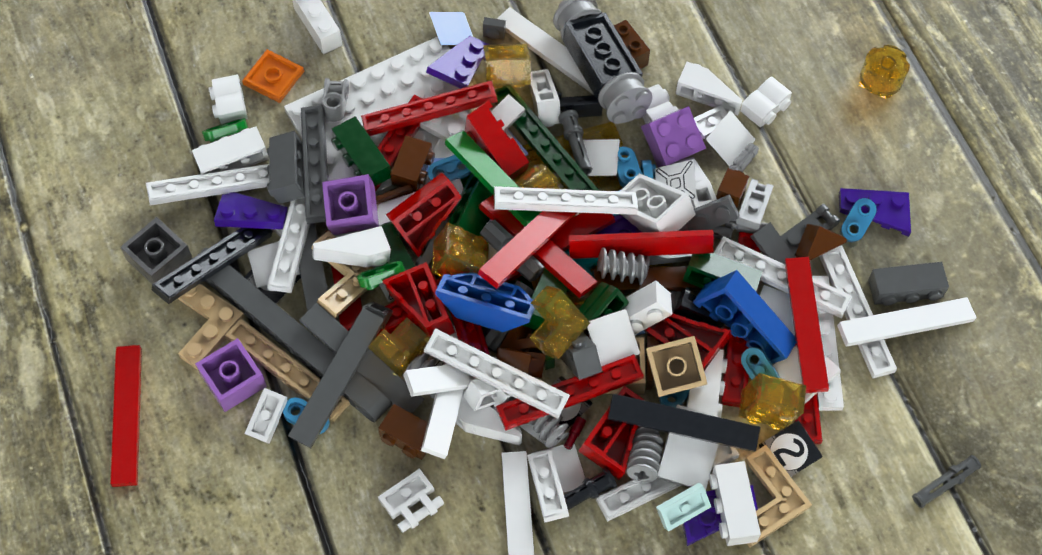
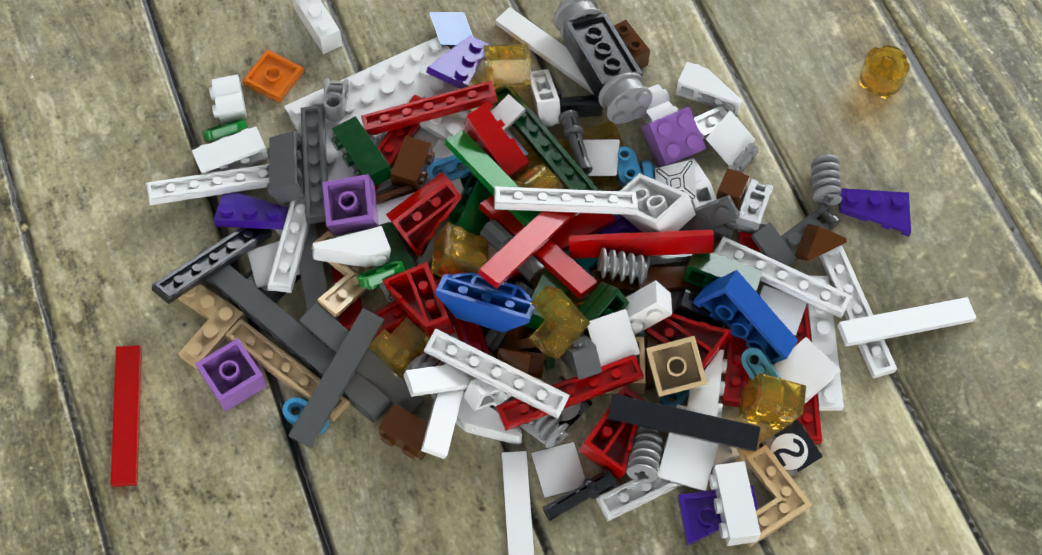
(156, 251): flat silver brick -> none
(266, 415): white plate -> none
(380, 311): dark grey slope -> none
(405, 495): white plate -> none
(494, 28): dark grey plate -> none
(548, 485): white tile -> none
(575, 432): dark red pin -> none
(683, 507): light aqua plate -> none
(766, 102): white brick -> none
(806, 325): red tile -> none
(826, 180): none -> light grey piece
(858, 219): dark azure plate -> none
(908, 283): dark grey brick -> none
(968, 466): dark grey pin -> none

